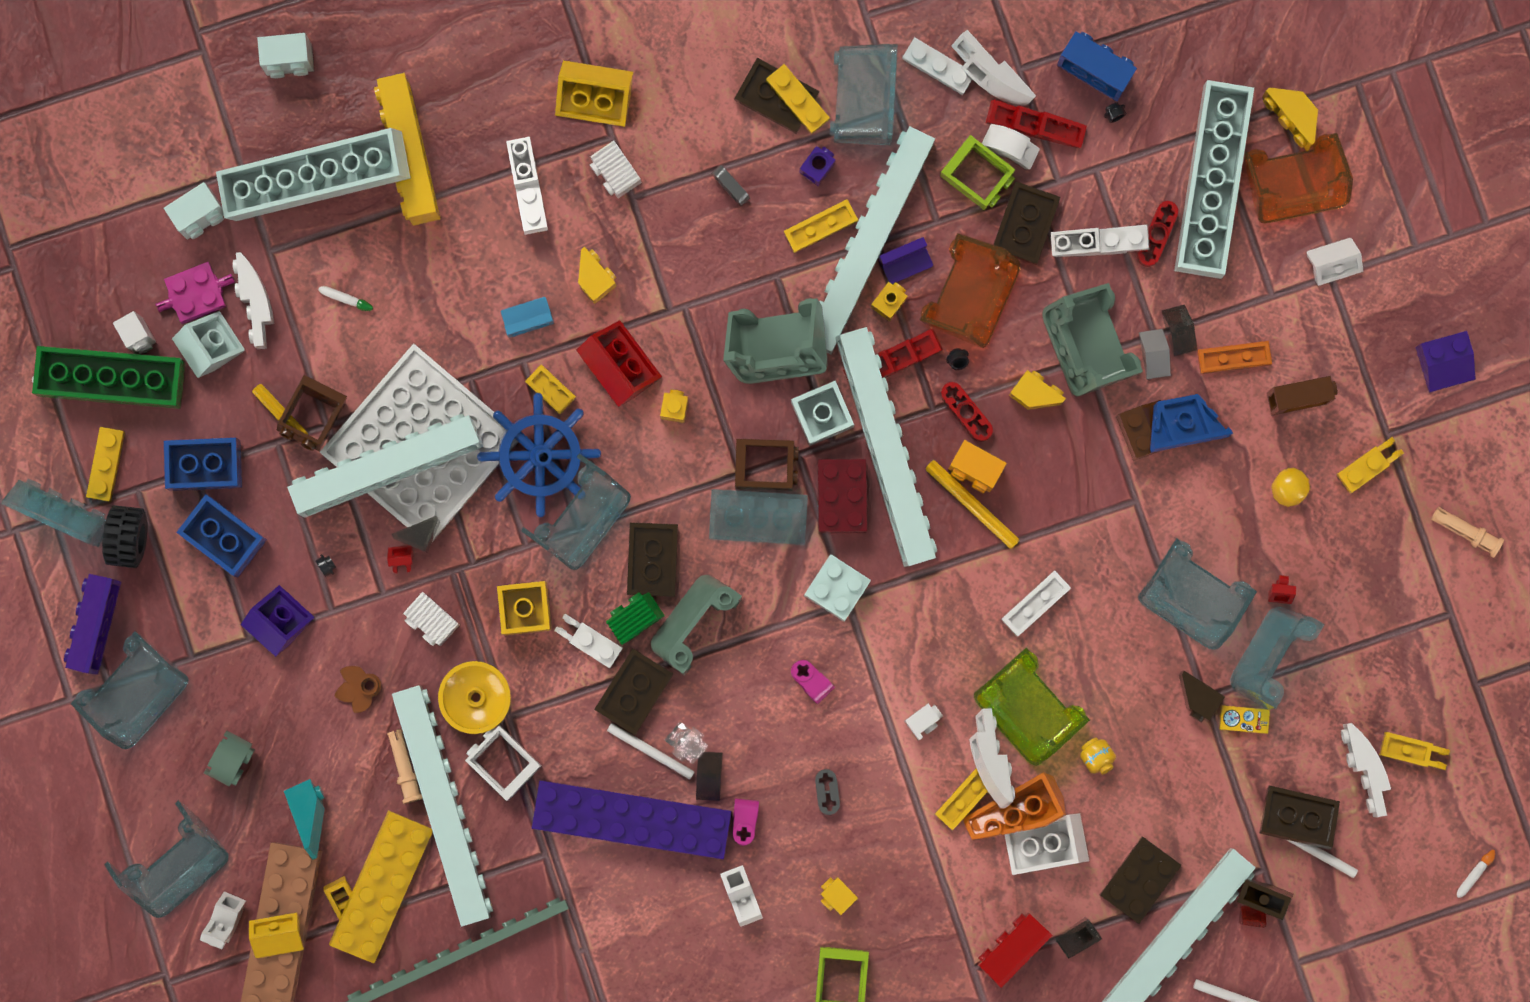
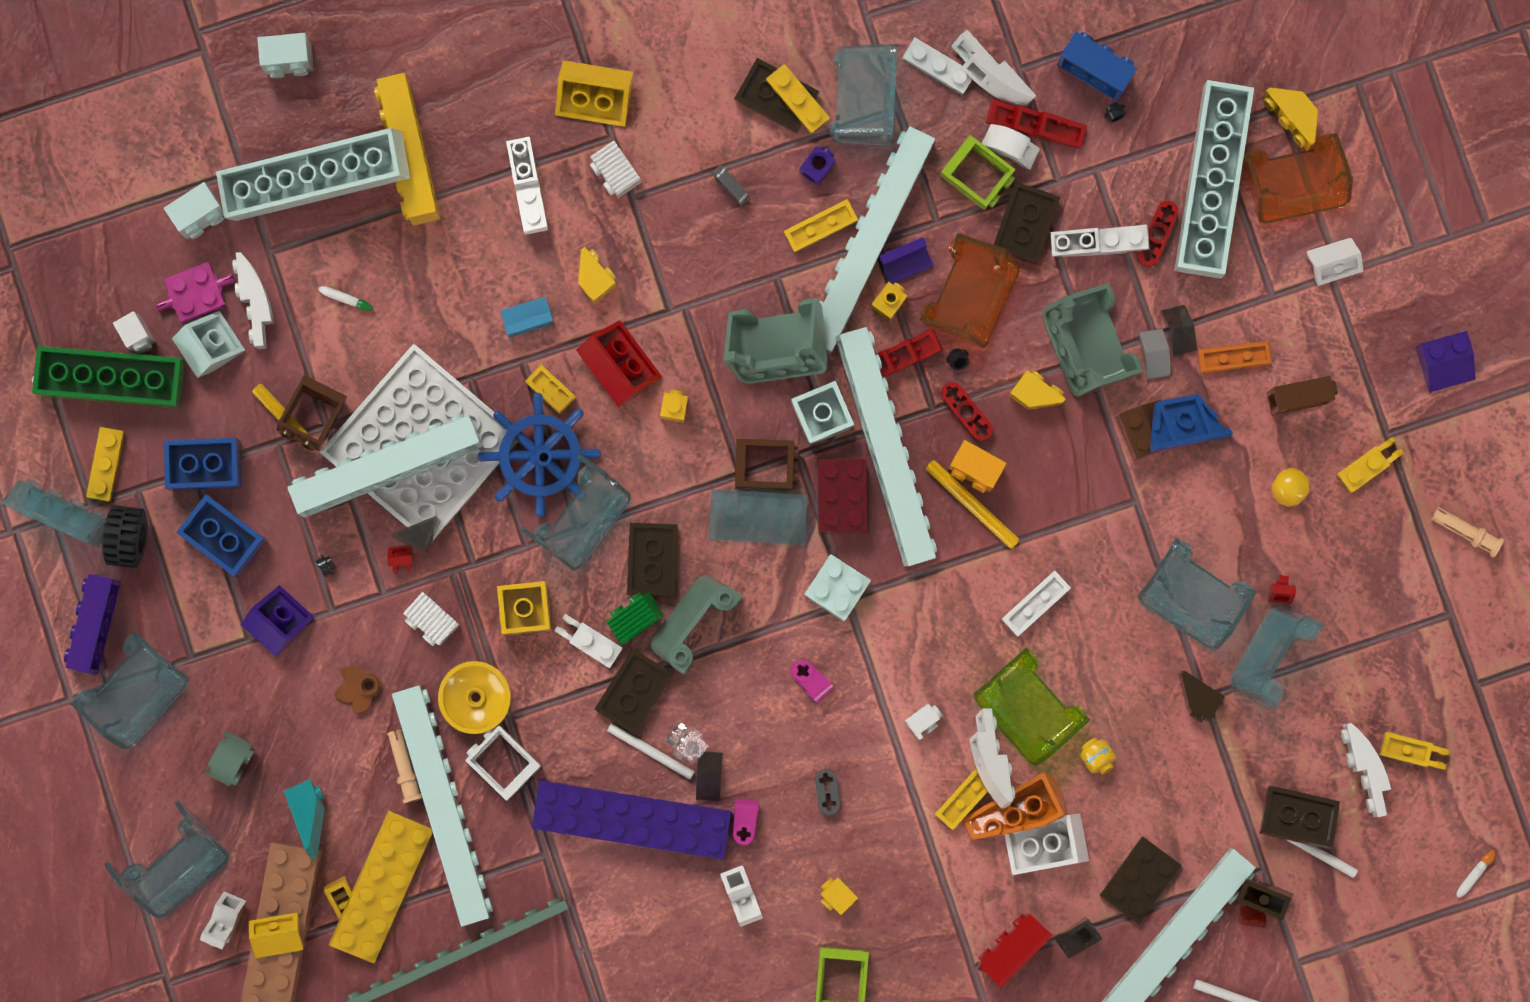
(1244, 719): tile -> none

